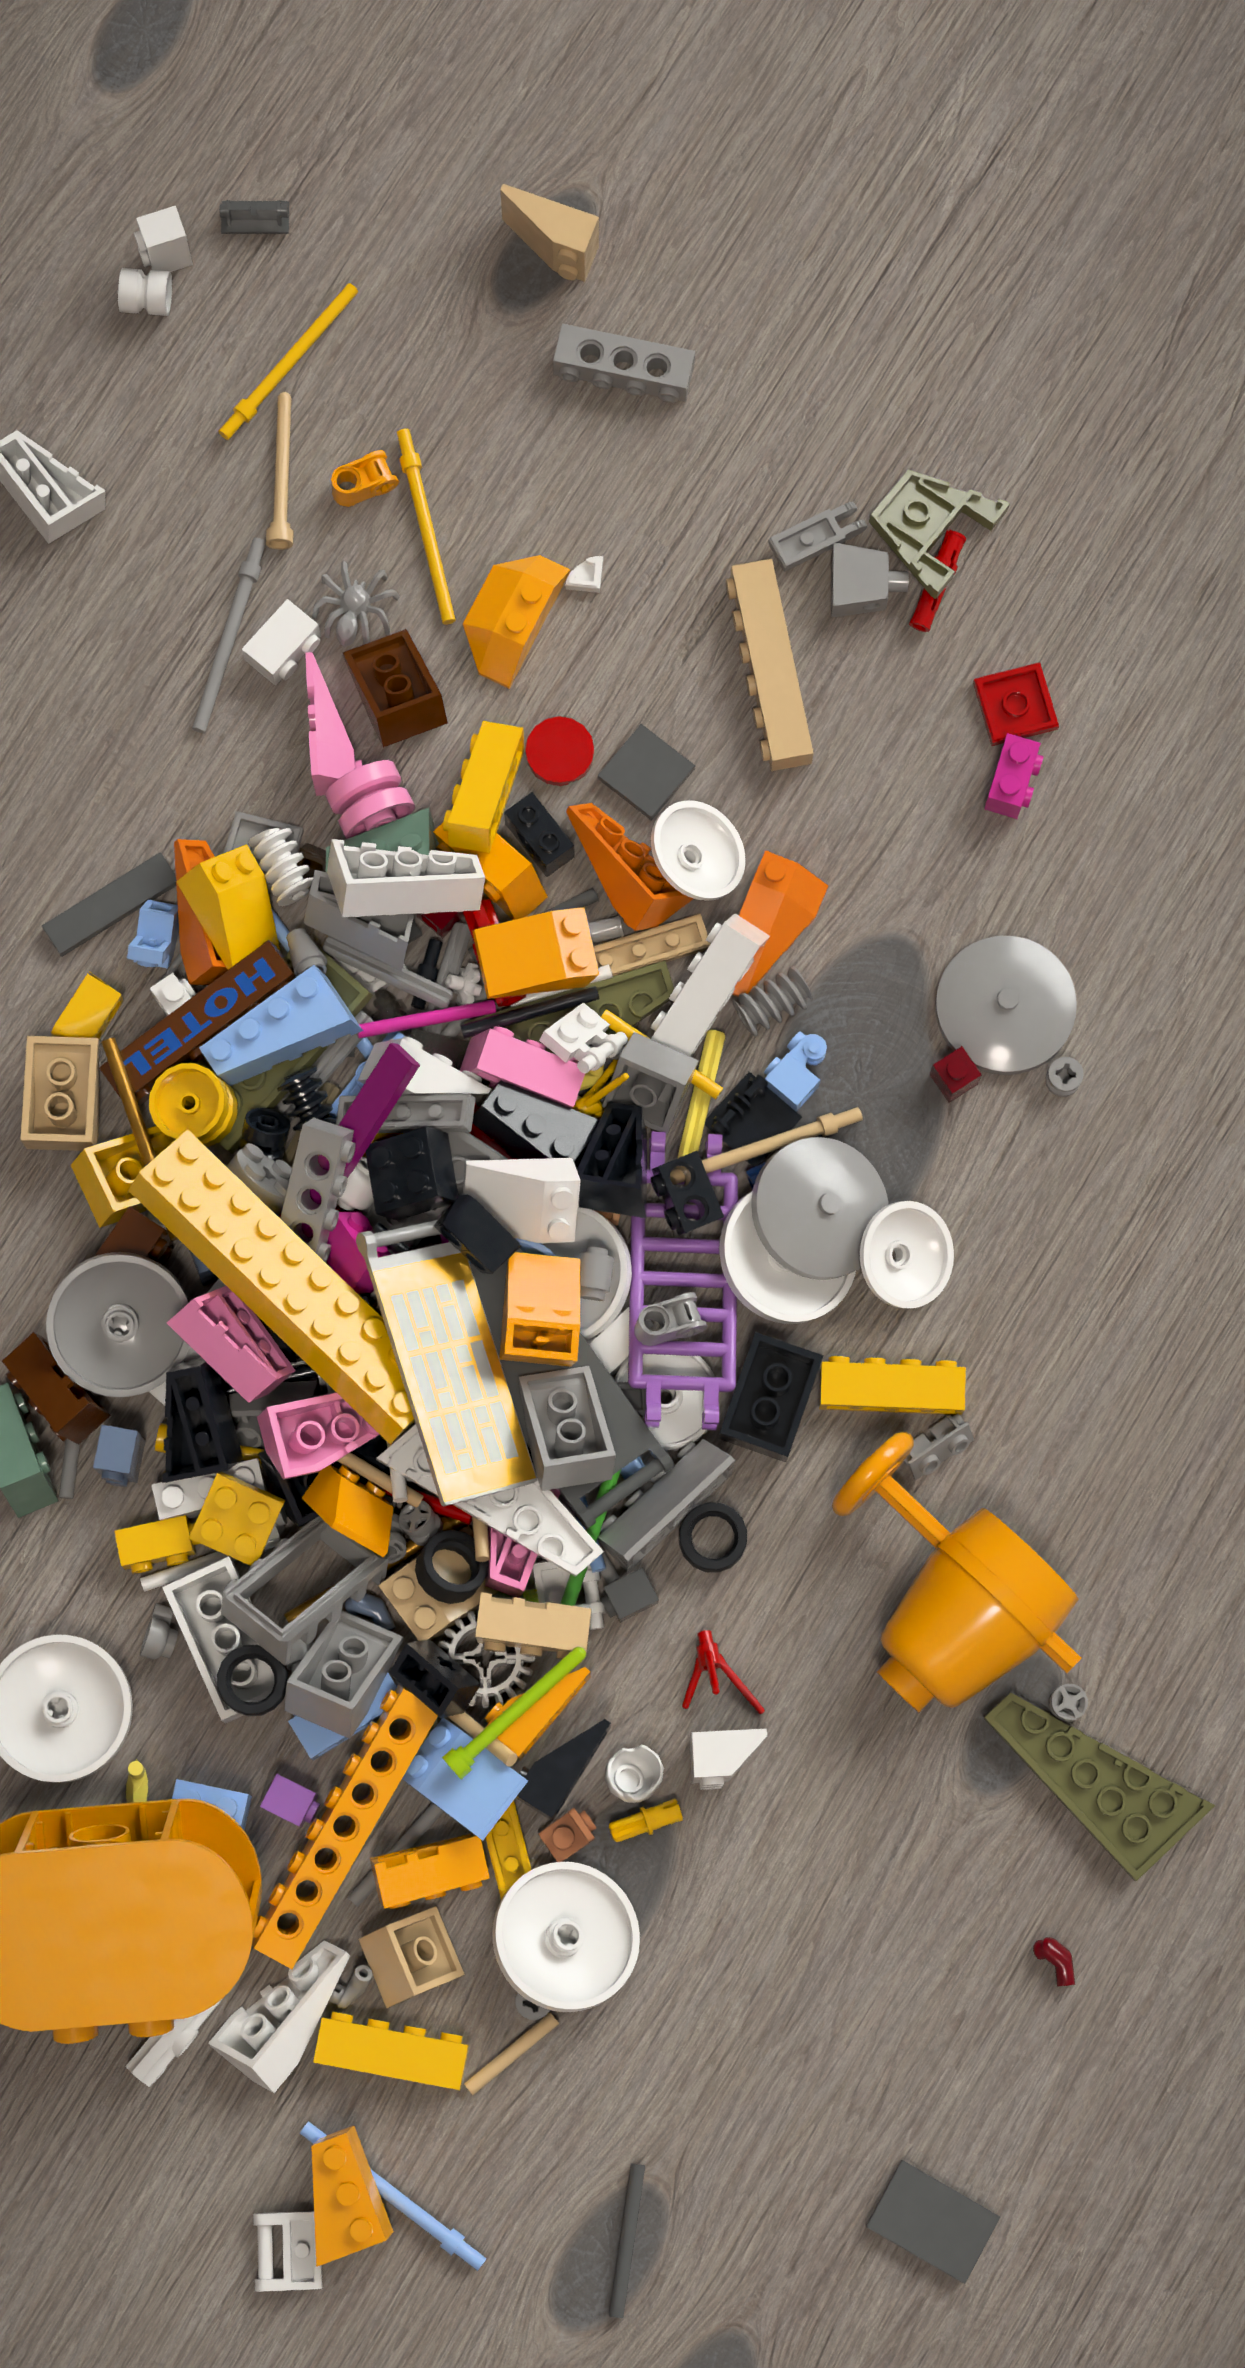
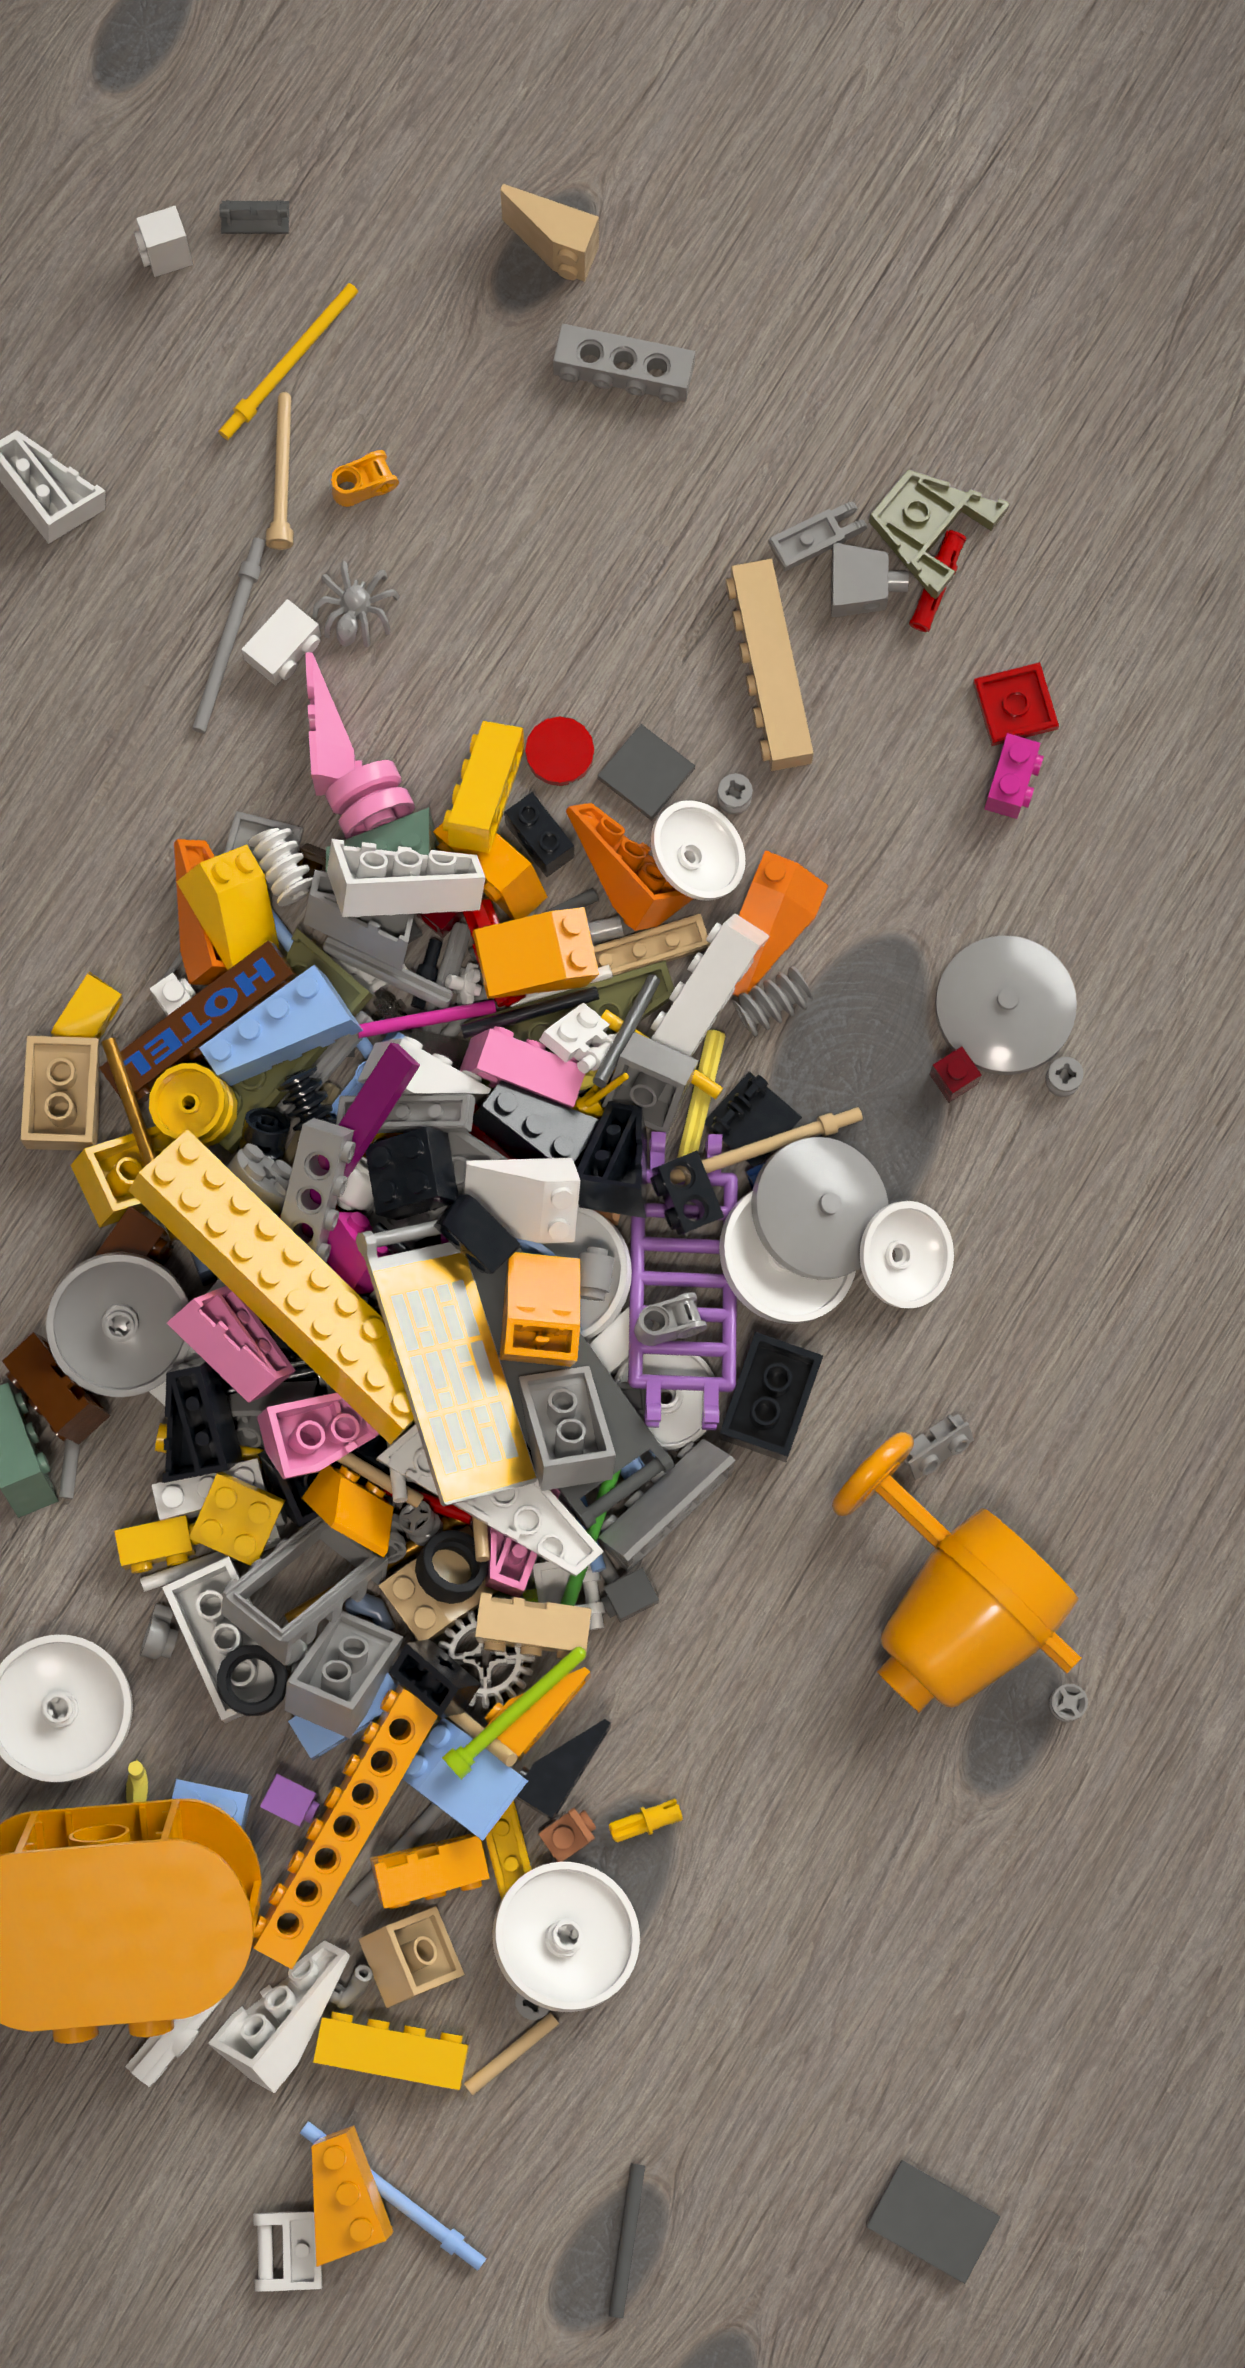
(110, 904): dark grey tile -> none
(119, 1455): sand blue brick -> none
(143, 291): white wheel -> none
(155, 935): light blue brick -> none
(304, 952): light grey cone -> none
(396, 688): reddish brown slope -> none
(412, 465): yellow bar -> none
(510, 614): light orange wedge -> none
(586, 575): white tile -> none
(626, 1030): none -> dark grey bar
(634, 1774): white hair -> none
(710, 1660): red plant -> none
(714, 1510): black tyre -> none
(721, 1754): white slope -> none
(735, 801): none -> light grey wheel
(790, 1077): light blue brick -> none
(892, 1387): yellow brick -> none
(1058, 1956): dark red arm -> none
(1112, 1796): olive wing -> none

